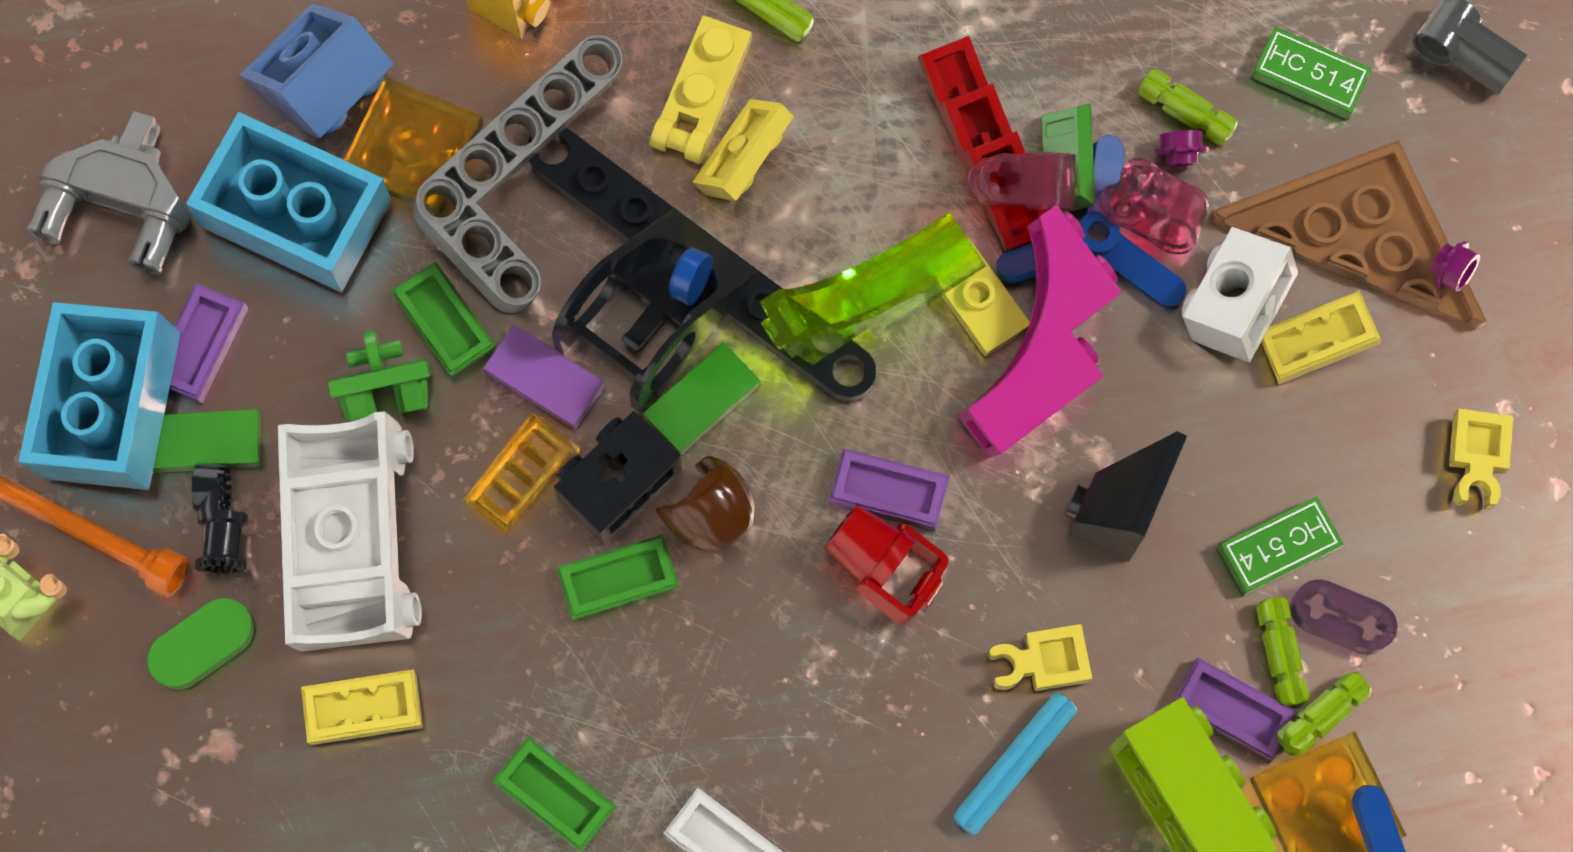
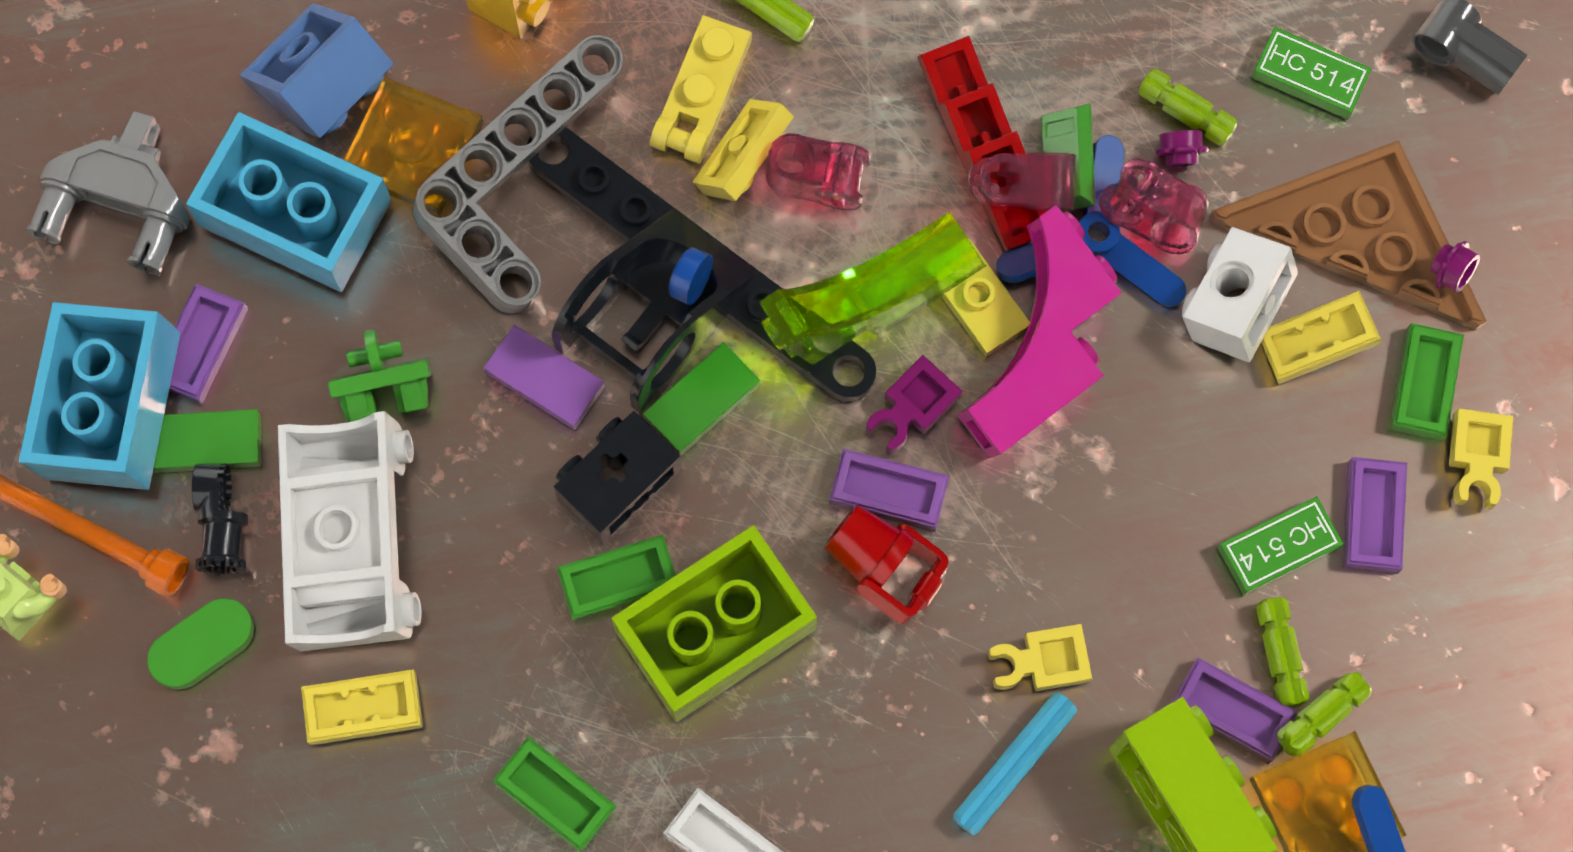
(443, 319): bright green tile -> none
(521, 443): clear yellow slope -> none
(714, 623): none -> lime brick
(715, 511): reddish brown hair -> none
(821, 173): none -> clear pink piece
(917, 399): none -> magenta plate
(1124, 498): black slope -> none
(1349, 605): clear purple beam -> none
(1375, 515): none -> medium lavender tile
(1426, 382): none -> bright green tile

